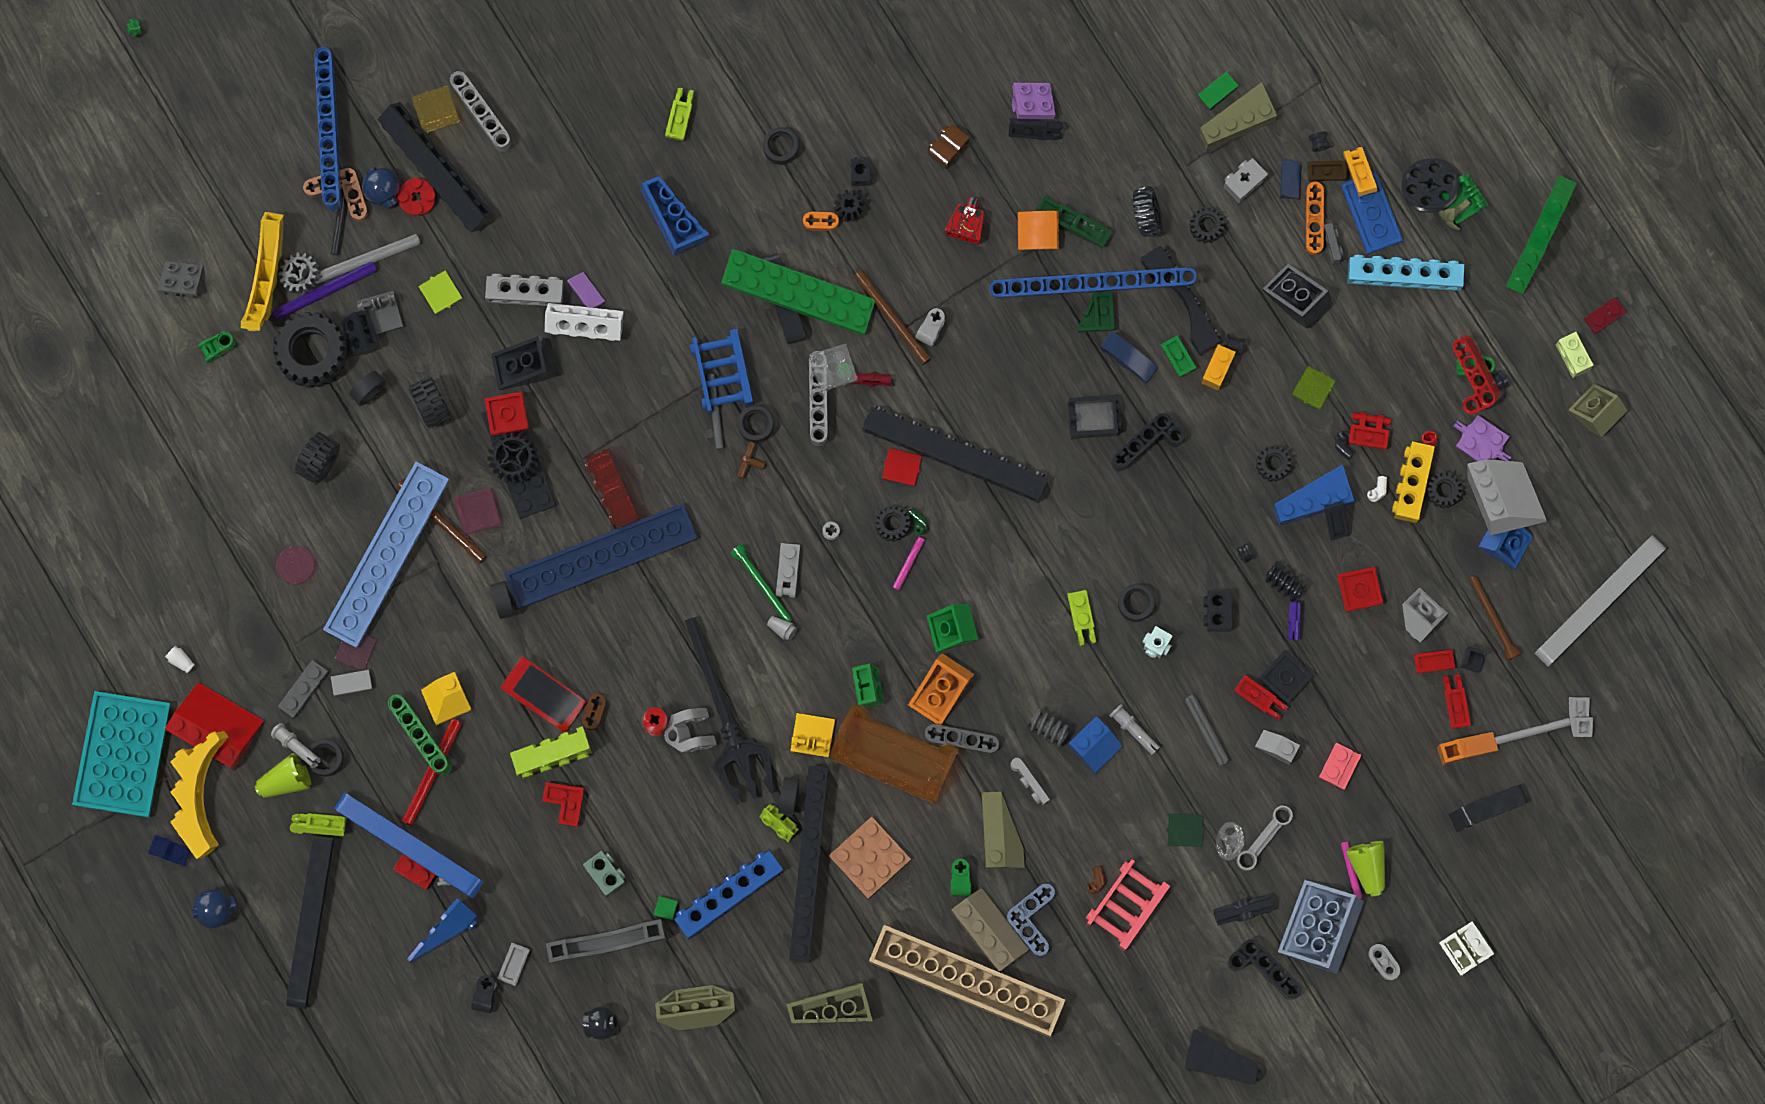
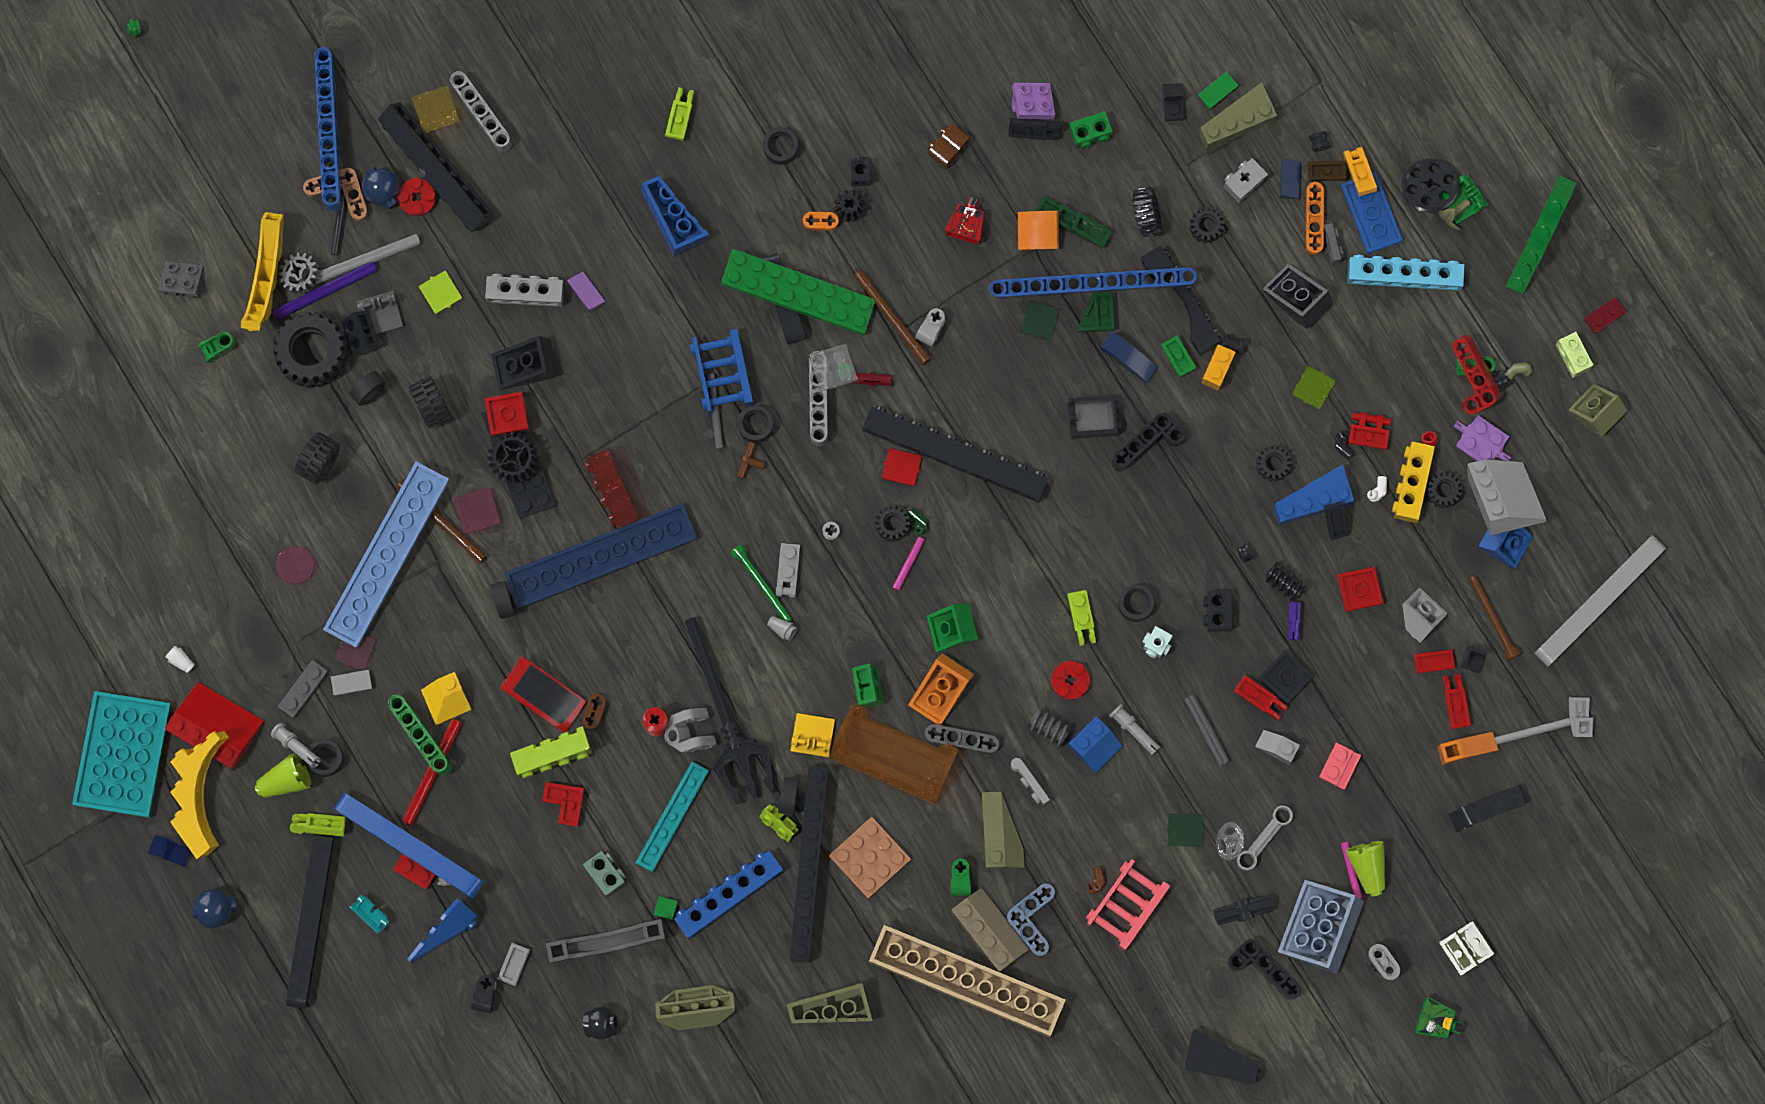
(374, 918): none -> teal hinge
(591, 316): white brick -> none
(672, 817): none -> teal tile
(1039, 320): none -> clear green piece
(1079, 687): none -> red plate
(1088, 125): none -> green brick
(1173, 102): none -> black slope
(1437, 1020): none -> torso
(1516, 368): none -> olive arm

